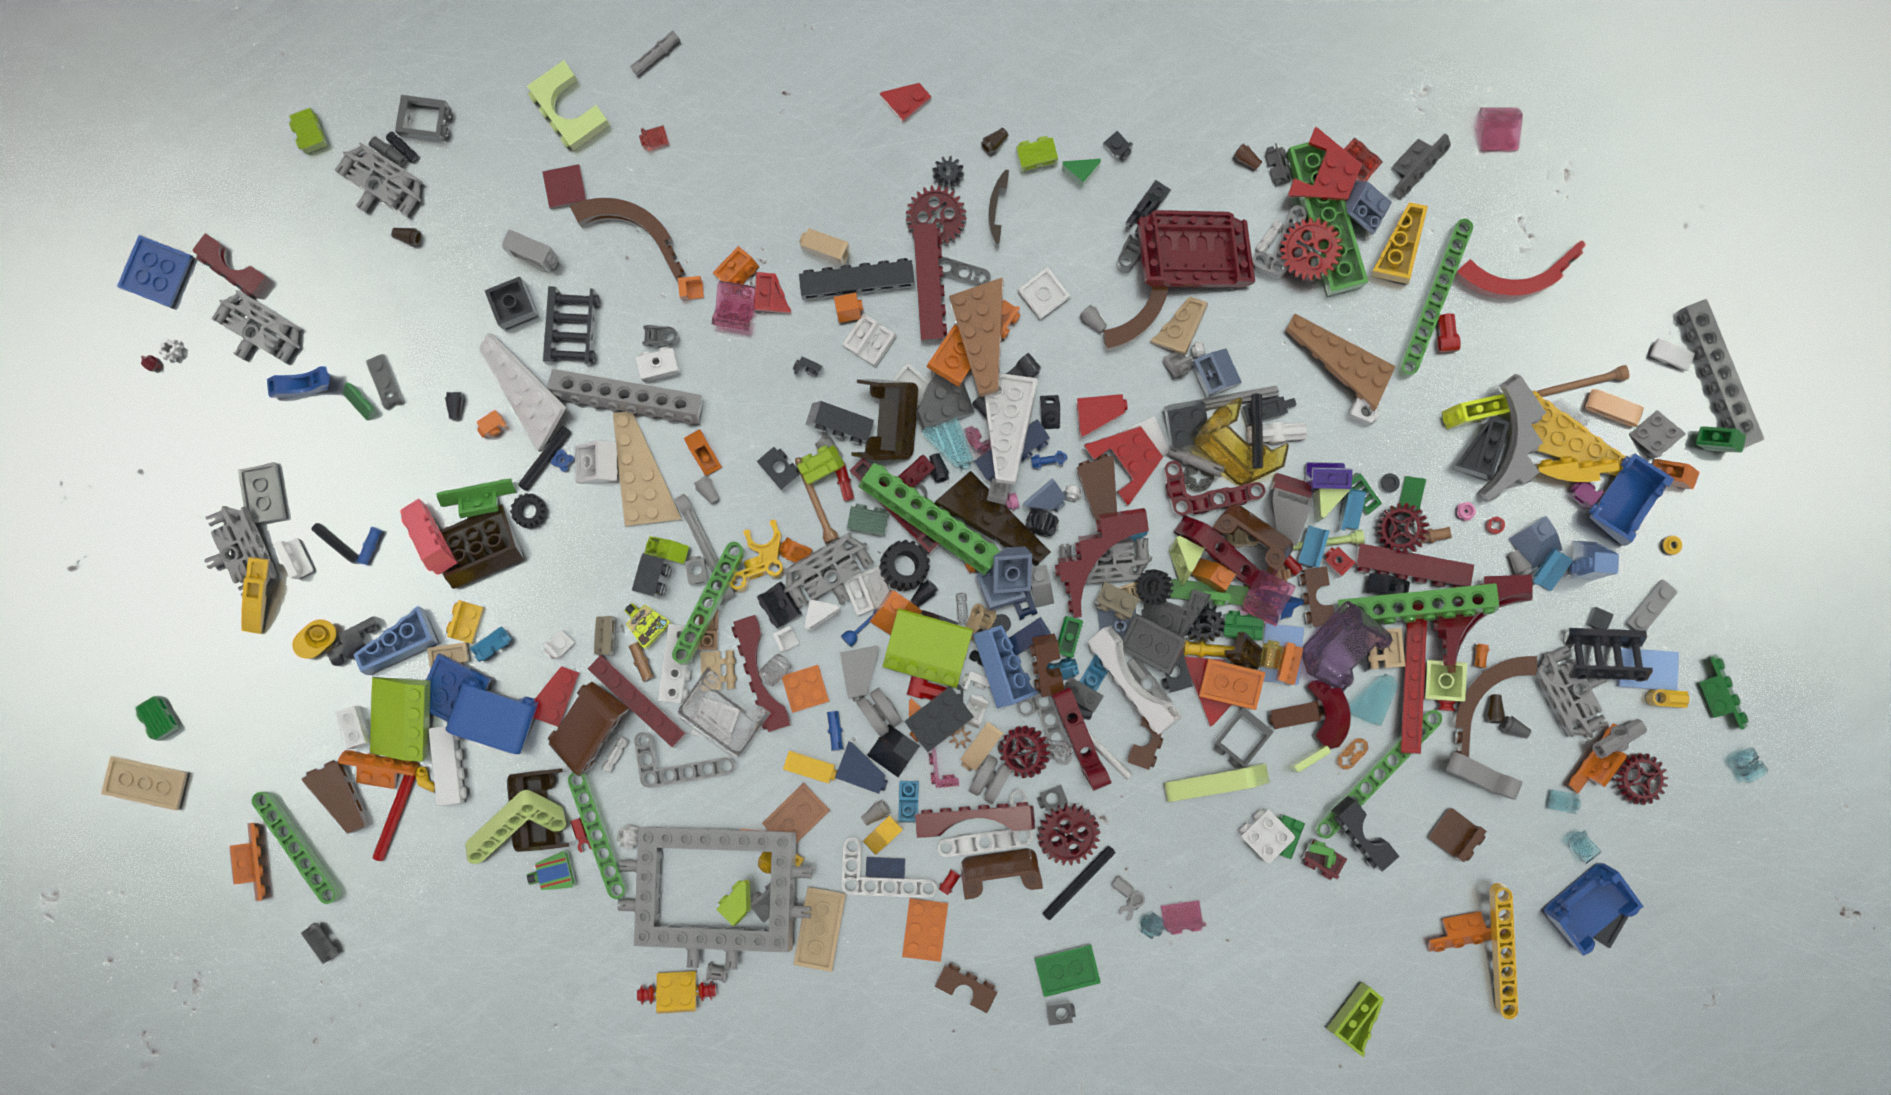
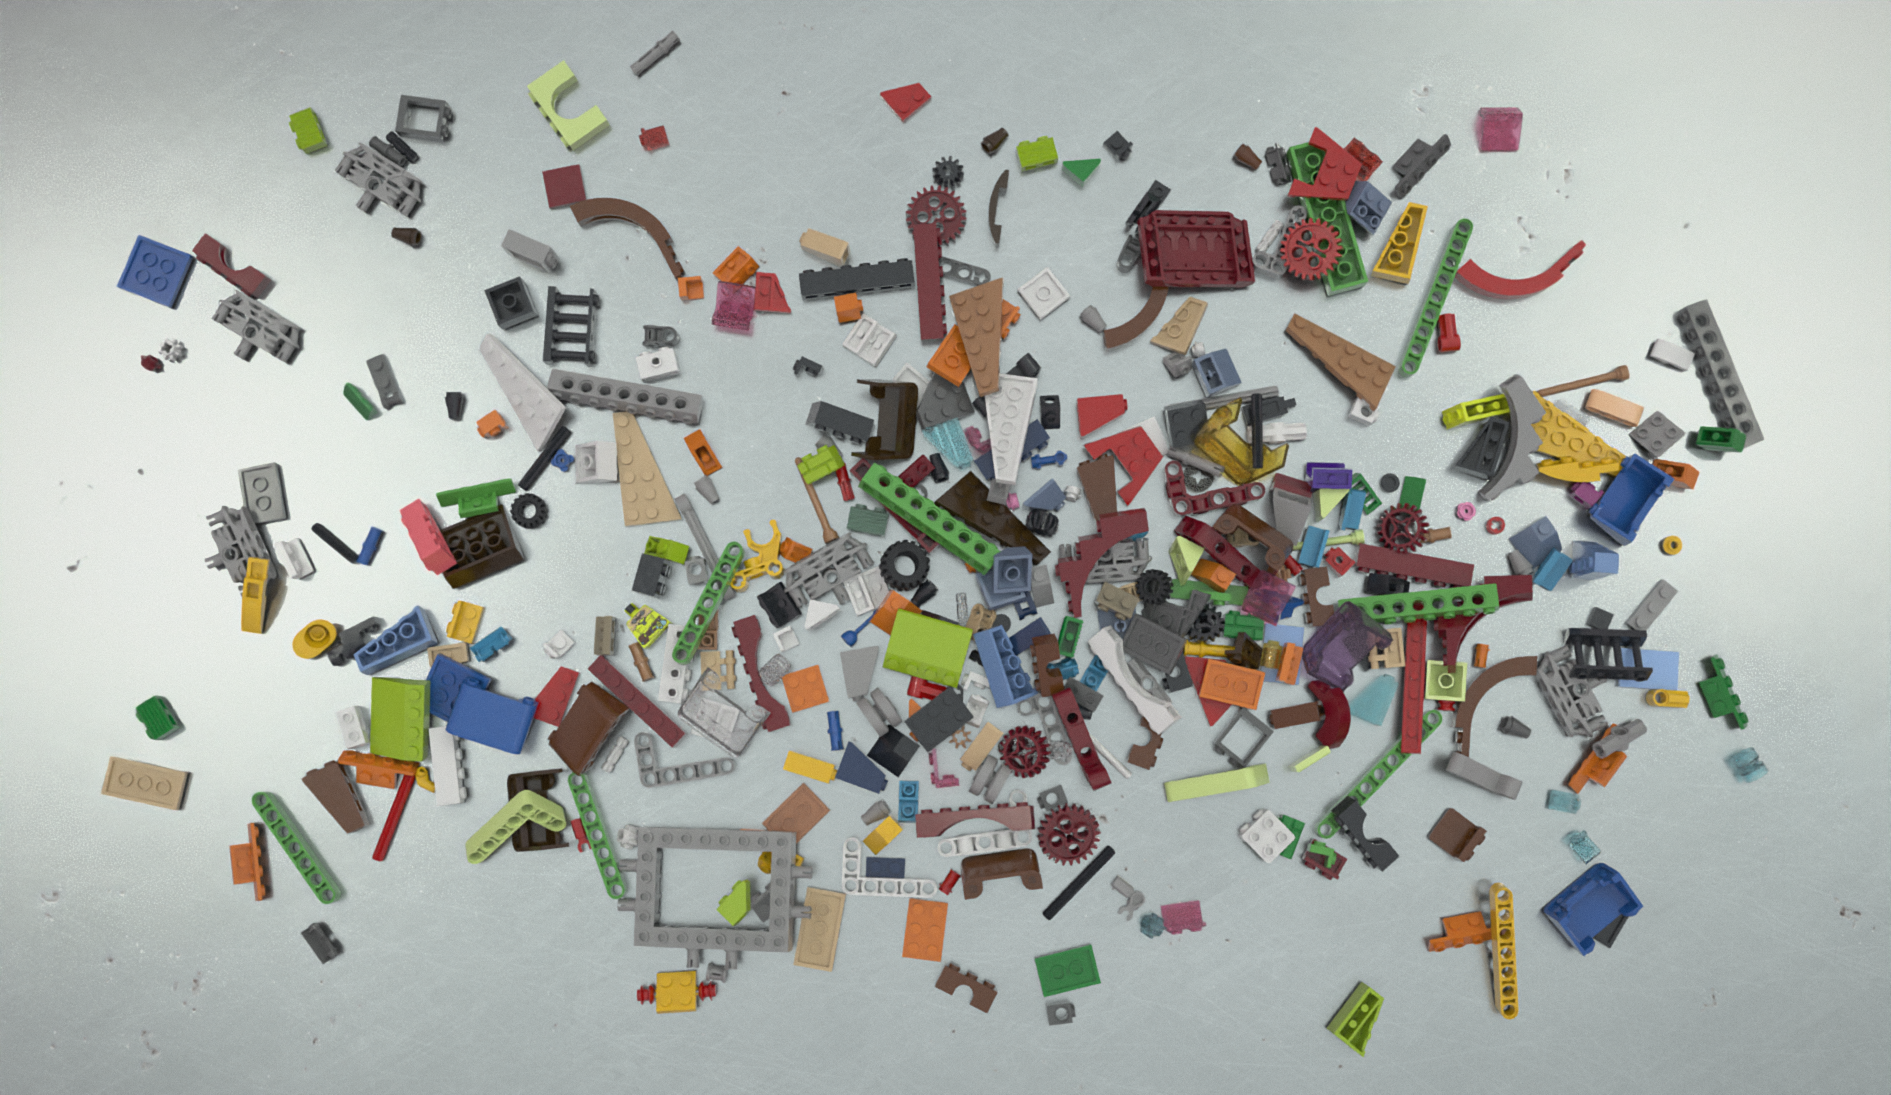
(298, 384): blue arch -> none
(553, 872): torso -> none
(783, 479): black brick -> none
(1355, 756): clear orange beam -> none
(1495, 709): dark brown cone -> none
(1644, 785): dark red gear -> none

